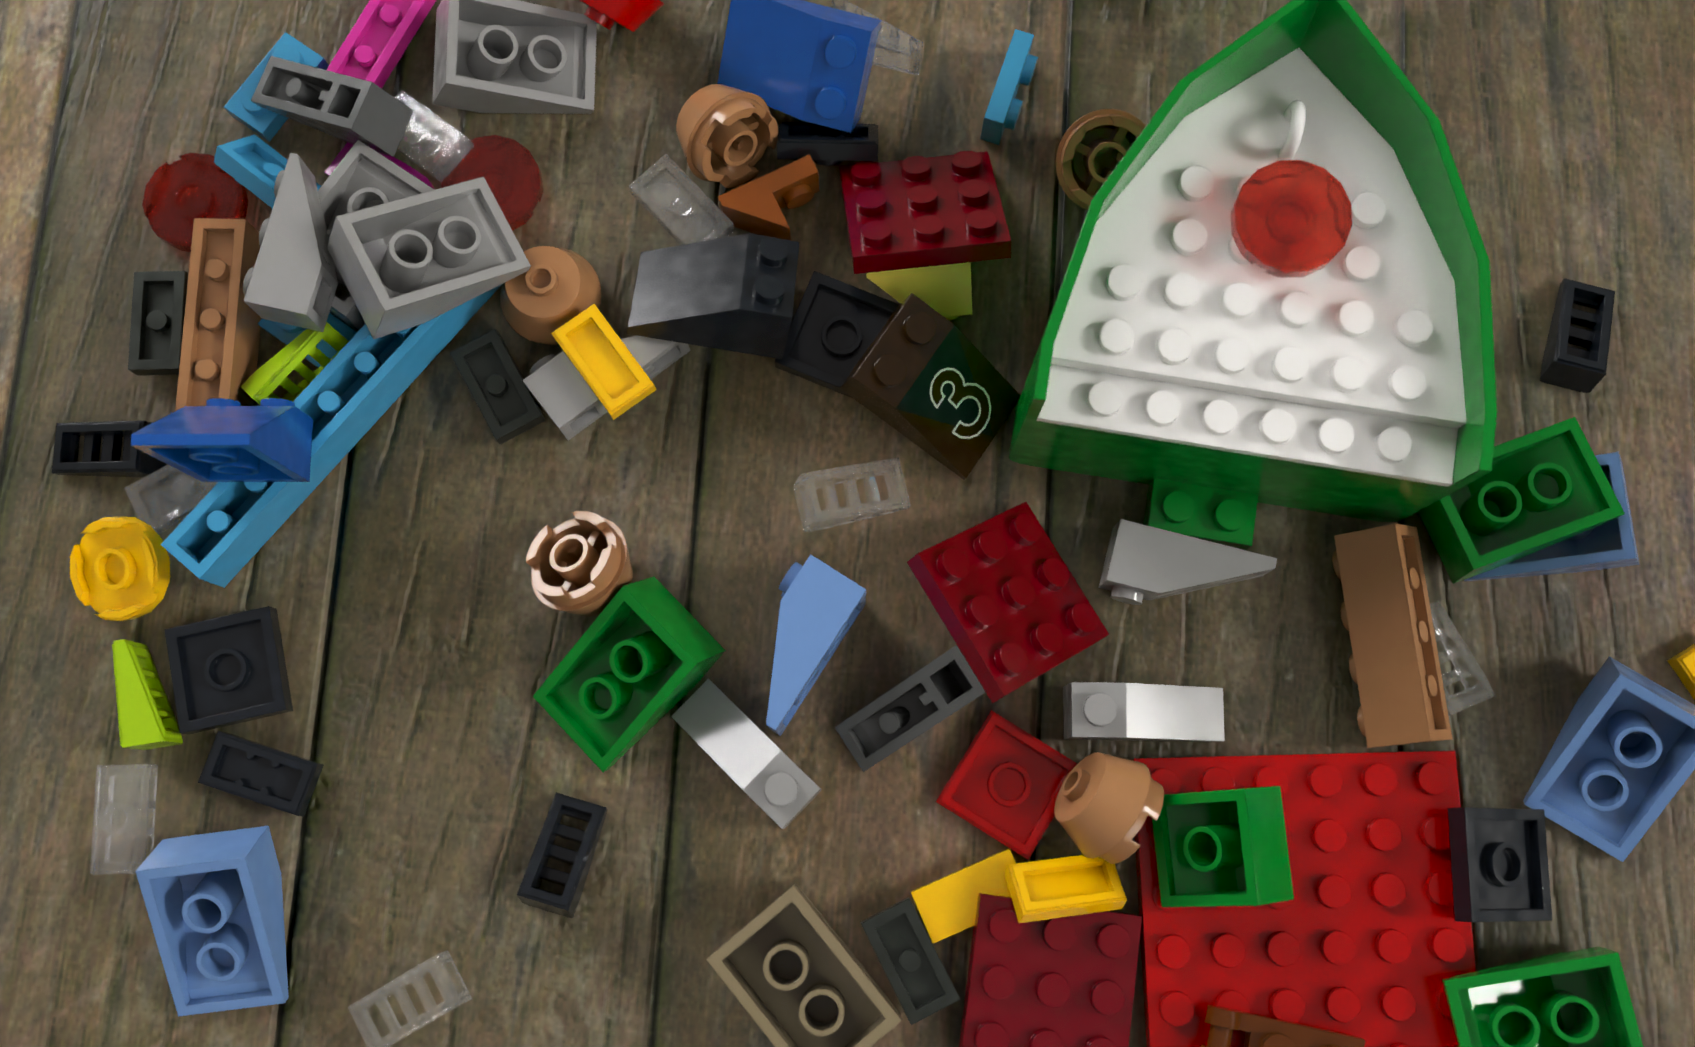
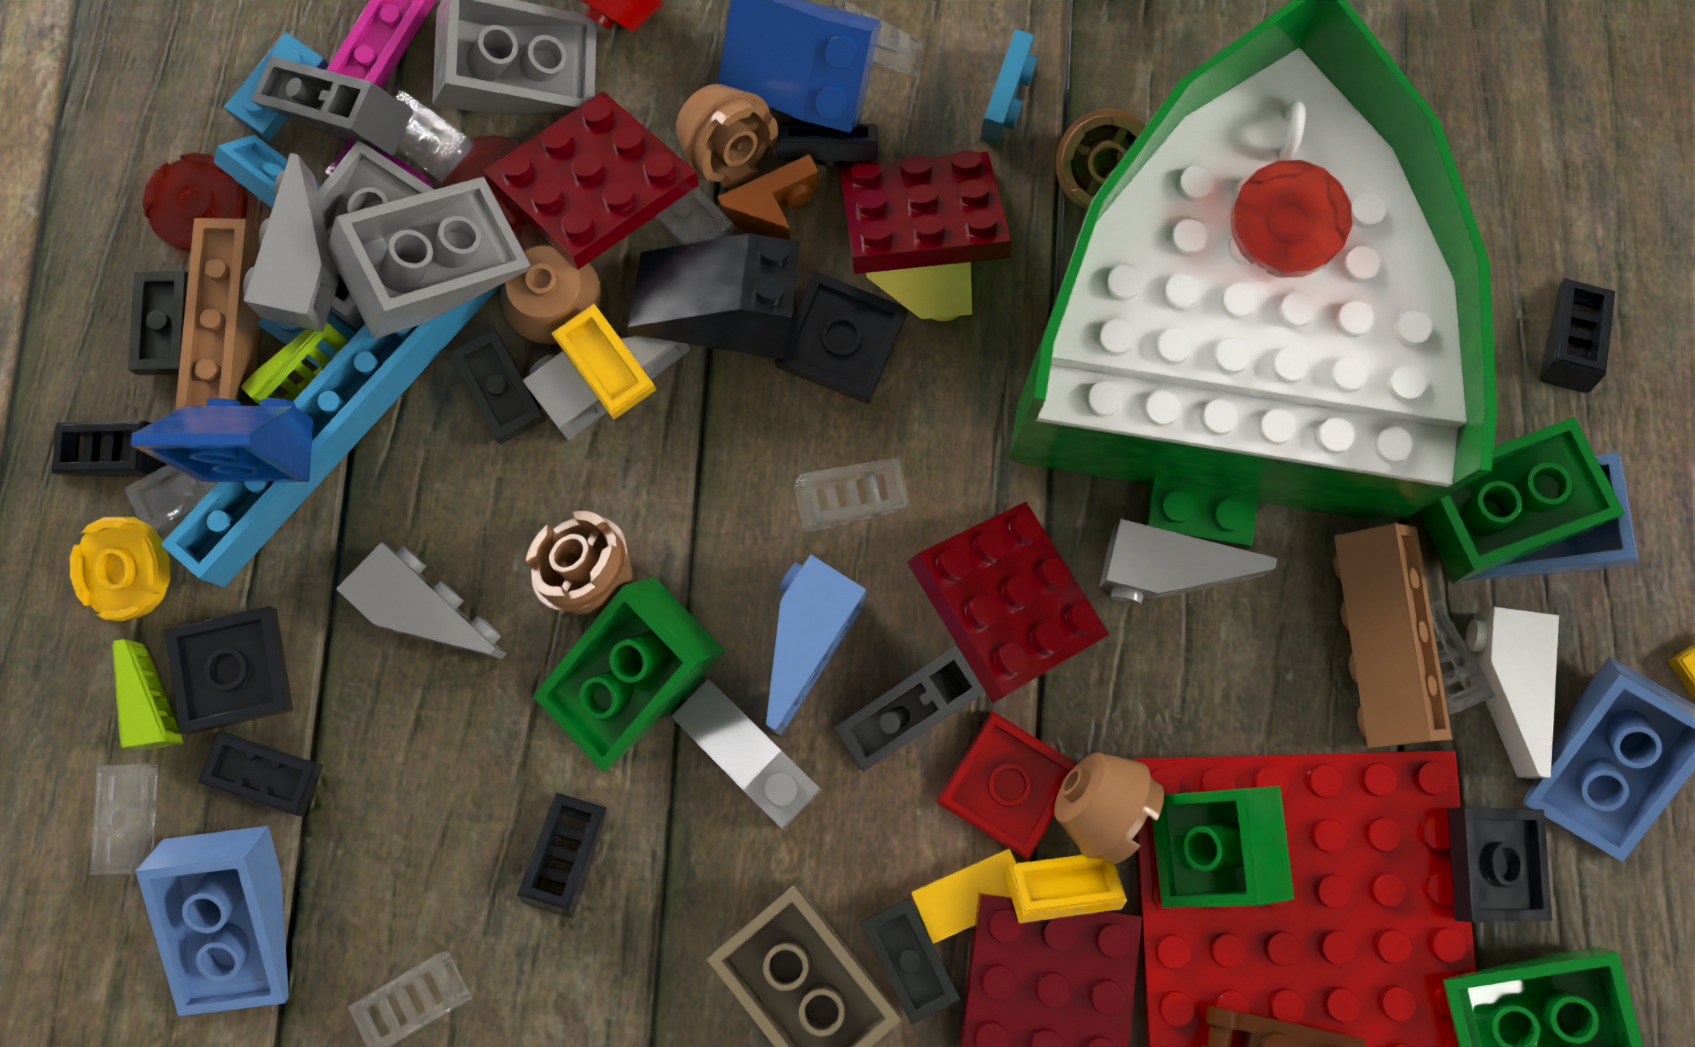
(400, 599): none -> light grey slope
(590, 179): none -> dark red plate
(932, 386): dark brown slope -> none
(1142, 712): light grey slope -> none
(1520, 663): none -> white slope

